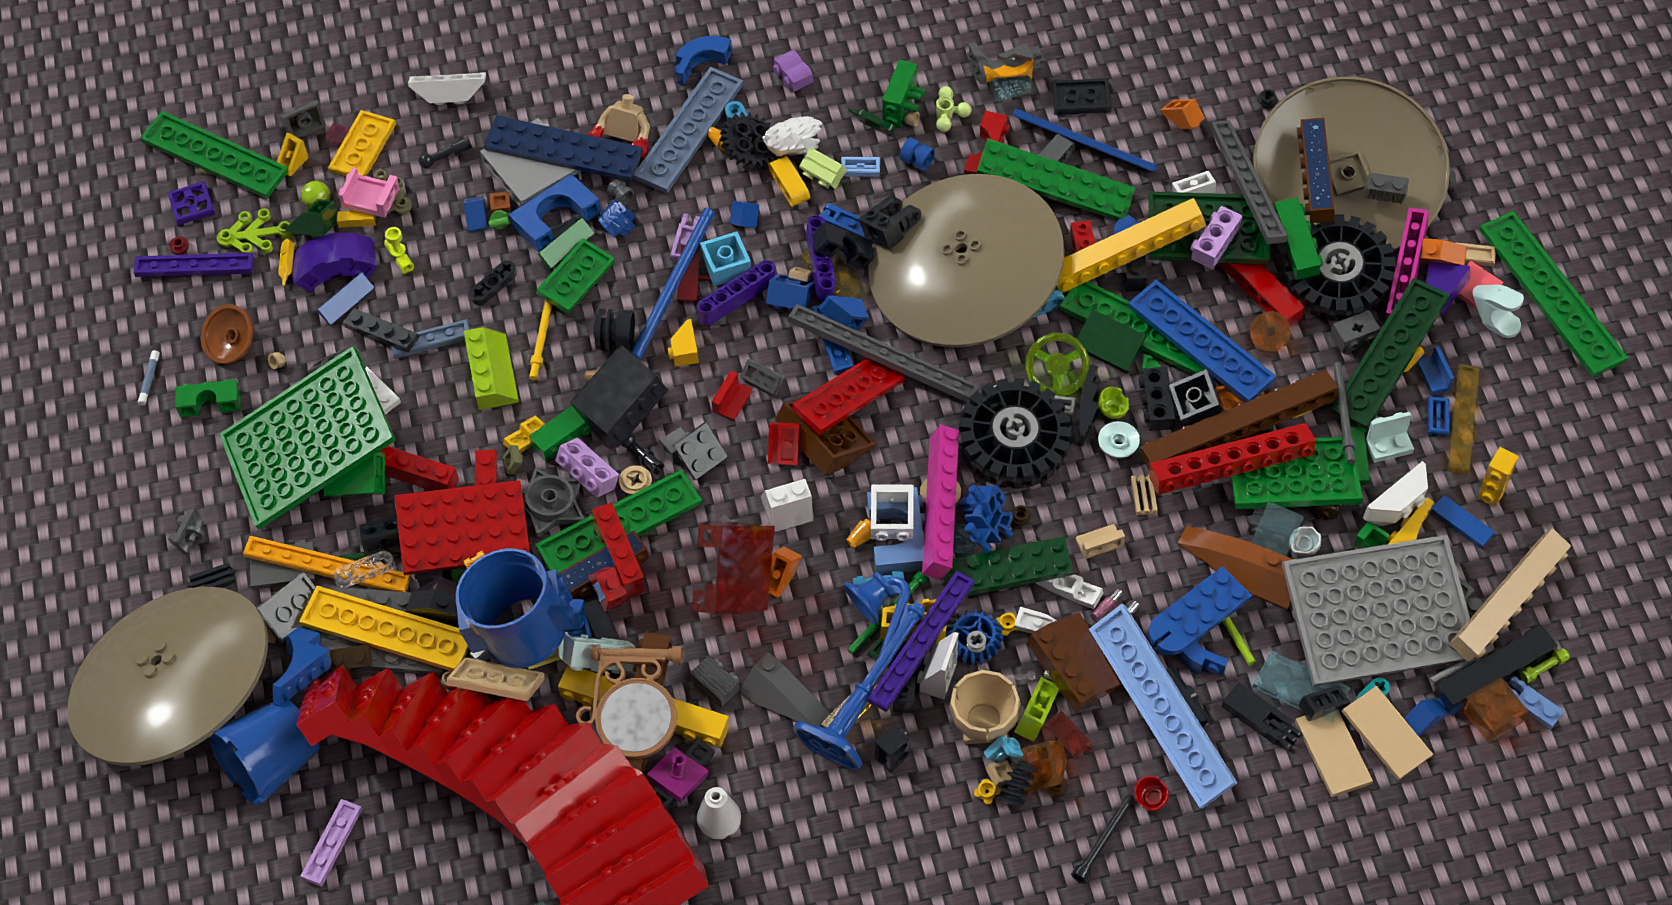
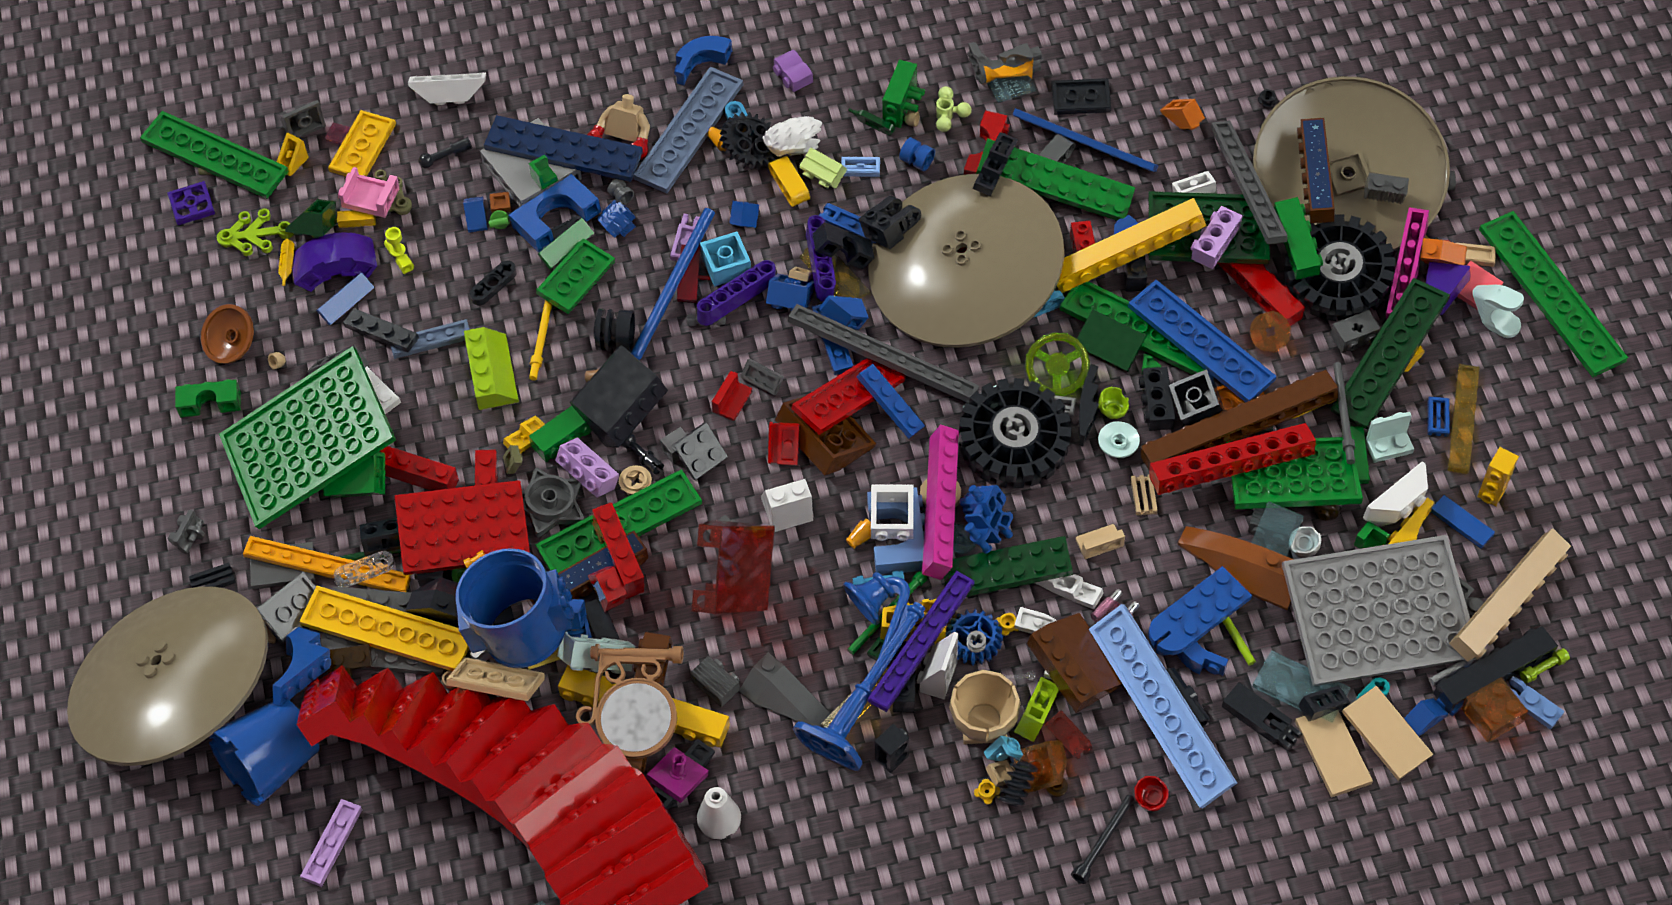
(148, 378): sand blue bar -> none
(179, 249): dark red plate -> none
(193, 264): dark purple plate -> none
(313, 191): lime hair -> none
(542, 173): none -> green panel
(683, 346): yellow slope -> none
(782, 570): orange slope -> none
(890, 401): none -> blue plate
(995, 164): none -> black slope
(1021, 510): dark brown plate -> none
(1436, 372): blue panel -> none

